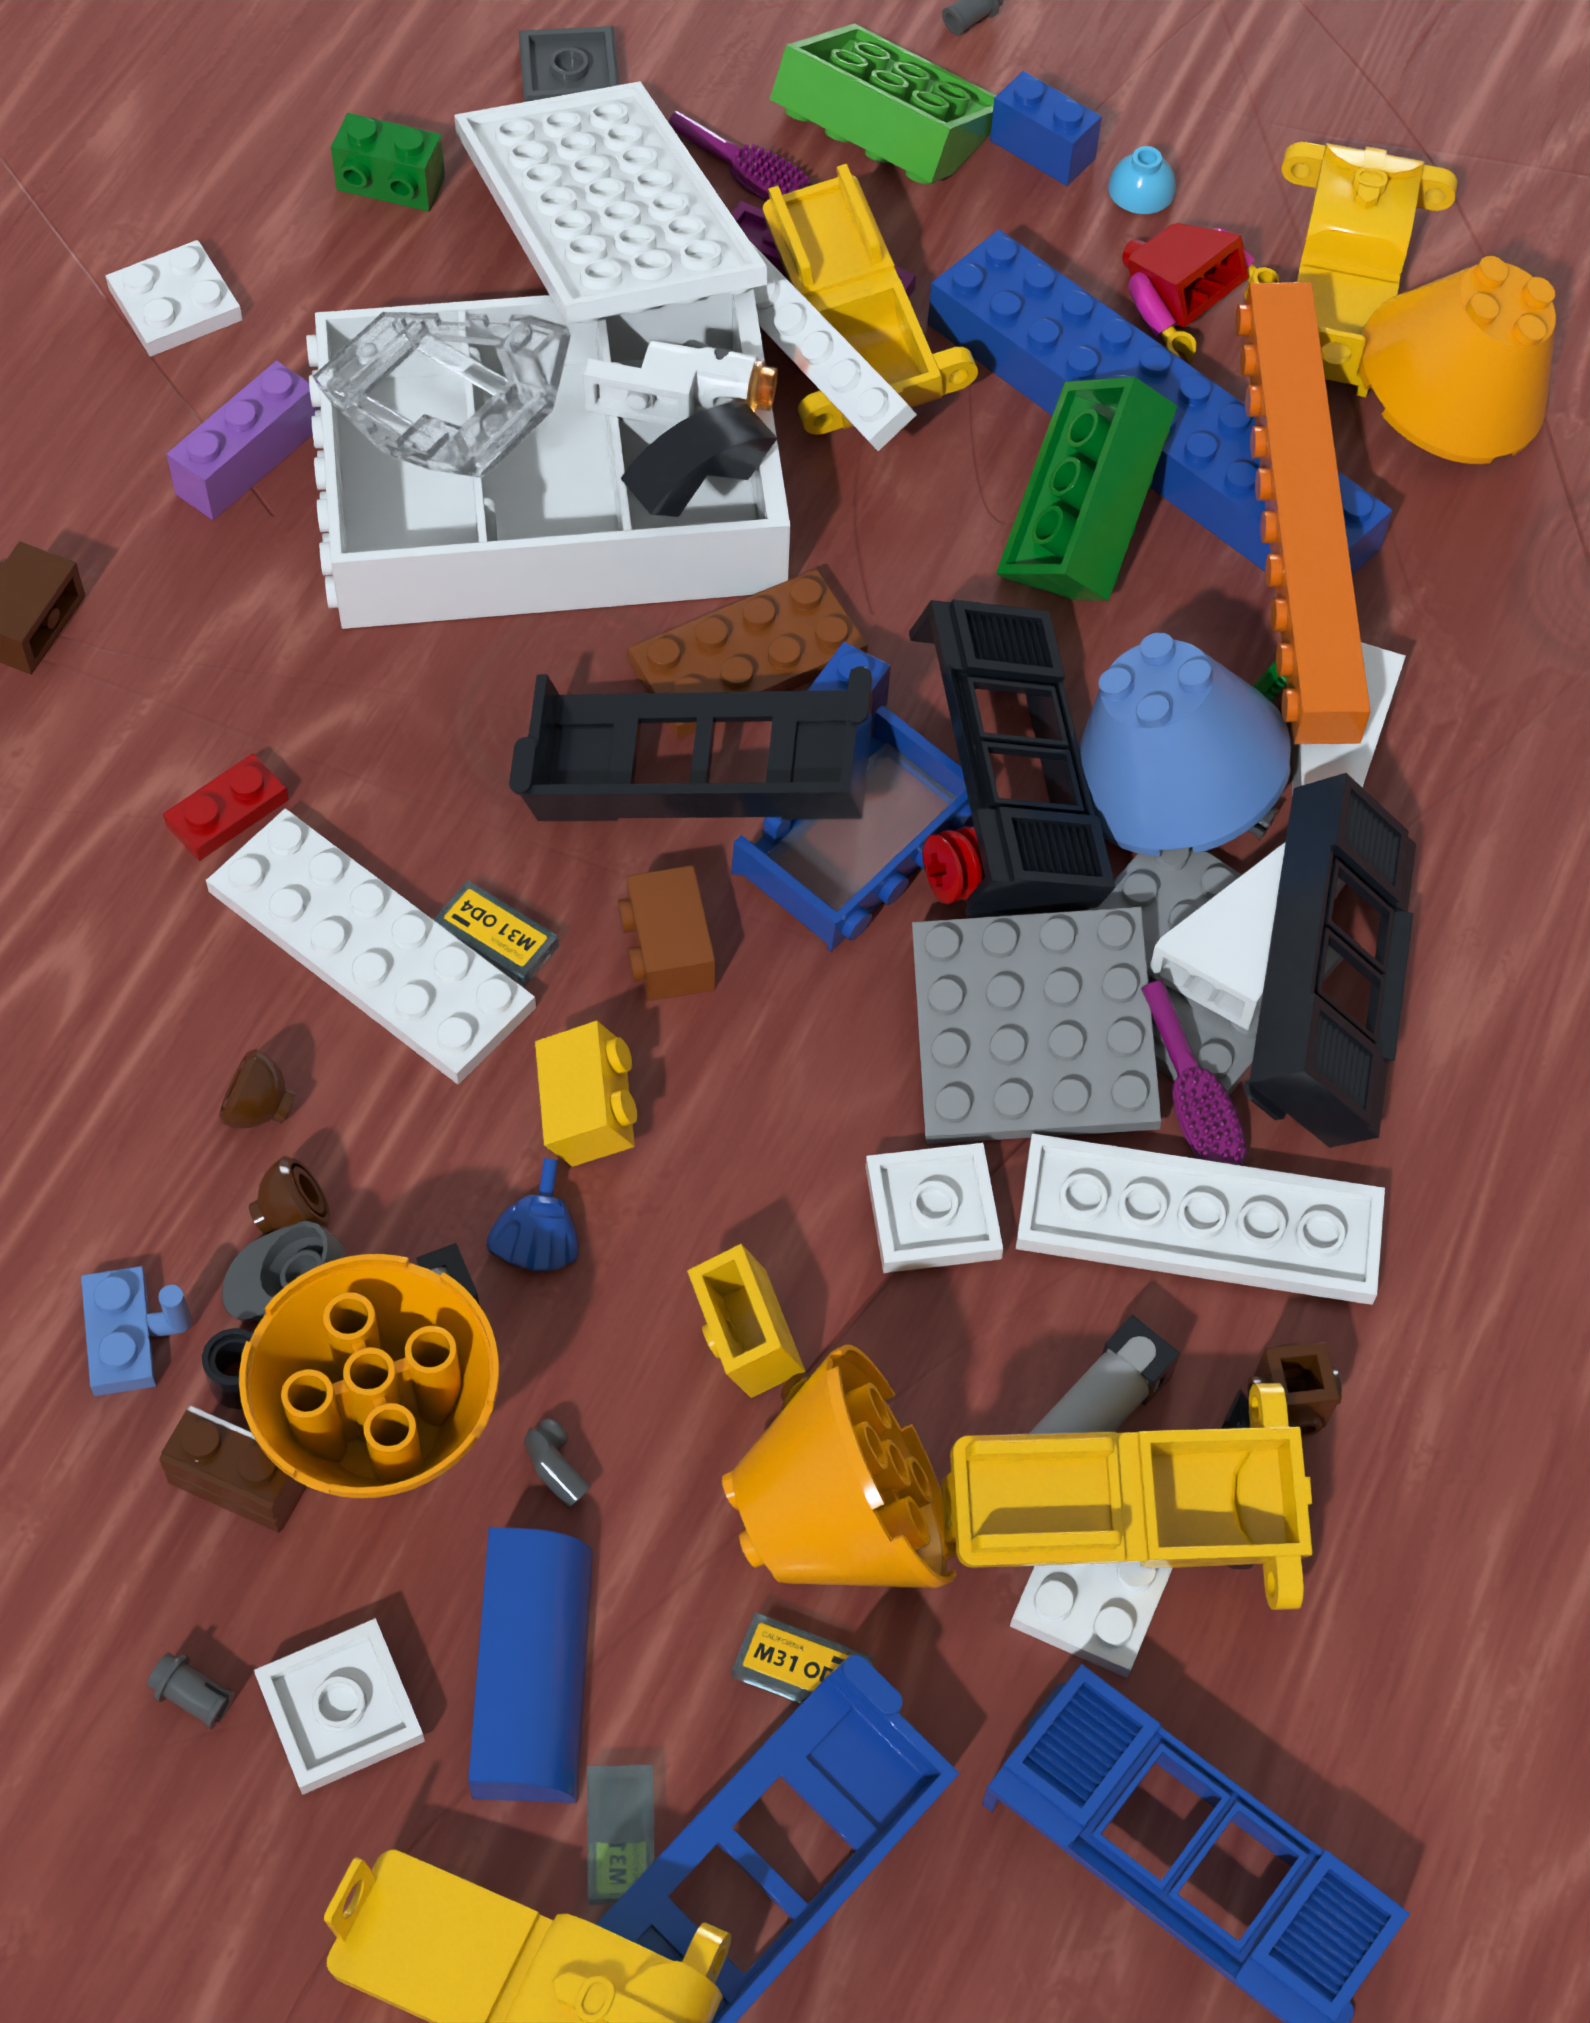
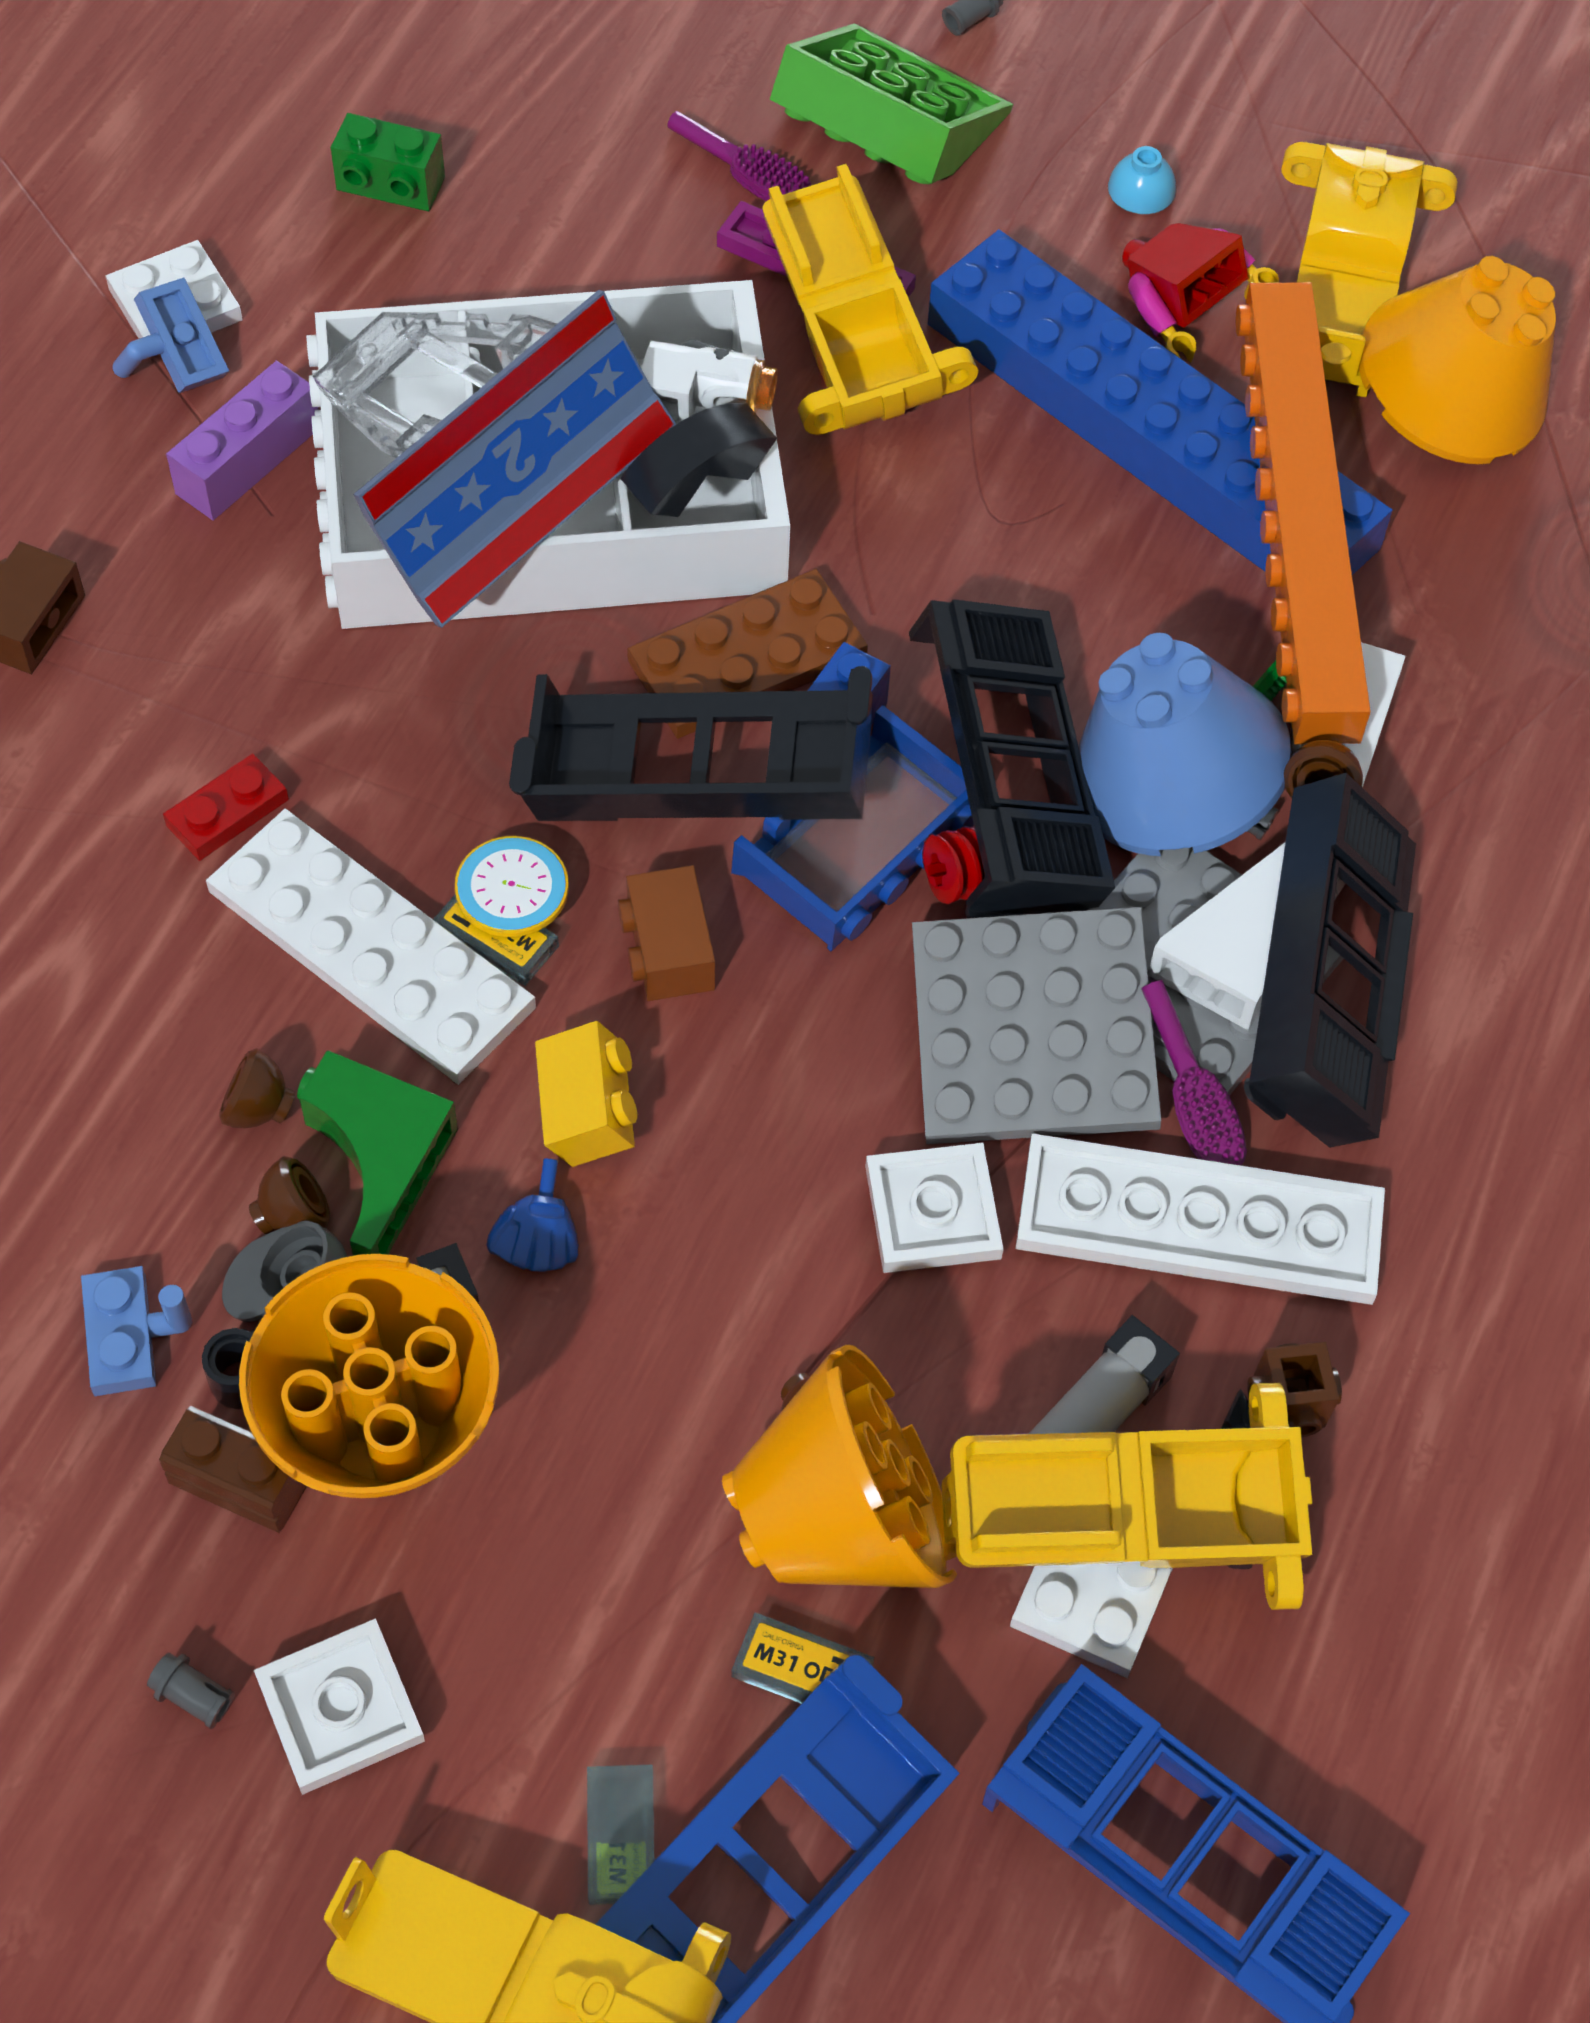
(176, 334): none -> medium blue plate
(388, 1133): none -> green arch
(511, 886): none -> piece
(514, 461): none -> hinge
(531, 1667): blue brick -> none
(551, 1467): dark grey arm -> none
(567, 61): dark grey tile -> none
(608, 203): white plate -> none
(745, 1321): yellow brick -> none
(829, 360): white plate -> none
(1045, 128): blue brick -> none
(1087, 488): green slope -> none
(1320, 761): none -> reddish brown brick

